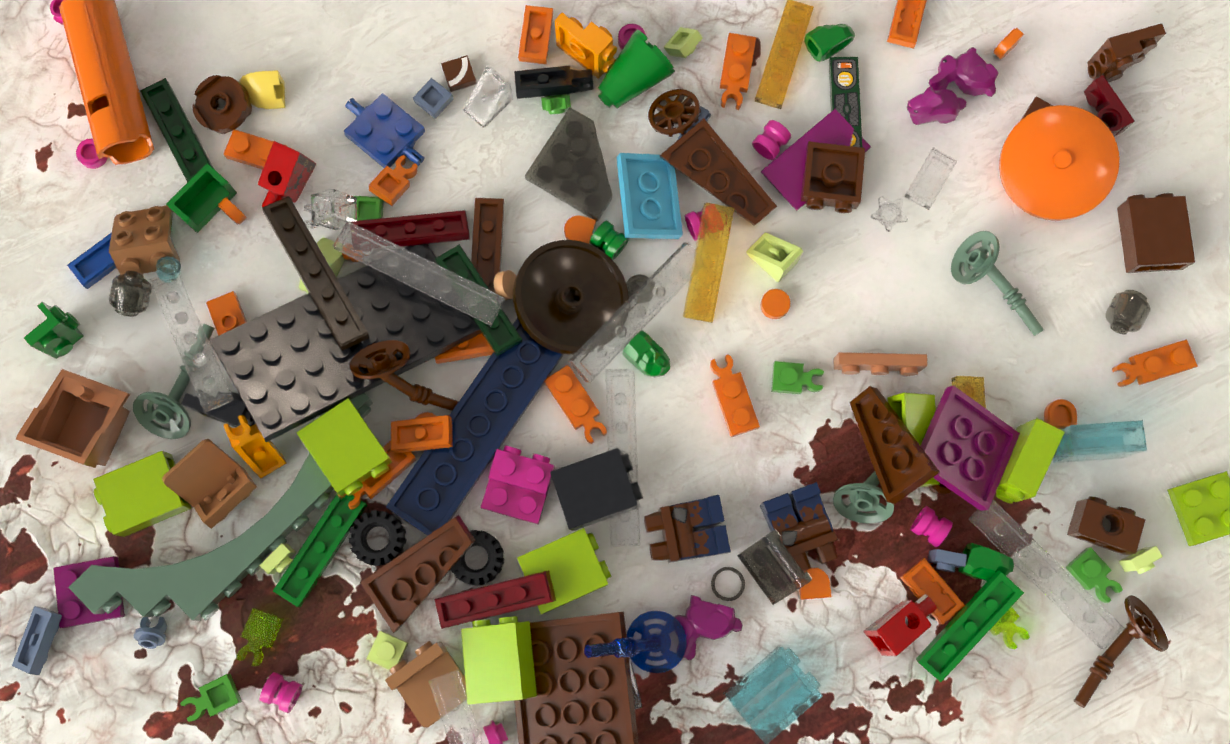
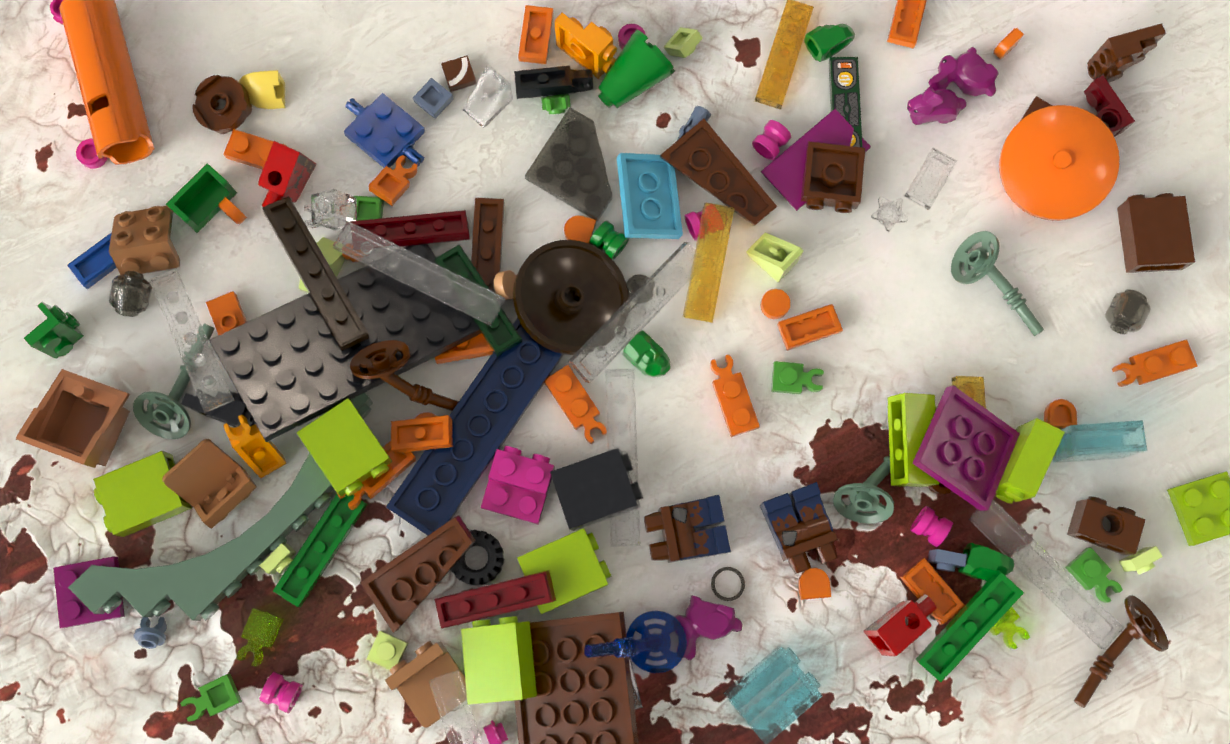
(37, 640): sand blue plate -> none
(168, 269): clear light blue hinge -> none
(175, 128): dark green tile -> none
(359, 538): black tyre -> none
(674, 112): reddish brown wheel -> none
(737, 67): orange plate -> none
(768, 571): clear smoke plate -> none
(809, 327): none -> orange plate
(880, 363): nougat plate -> none
(891, 447): reddish brown wing -> none

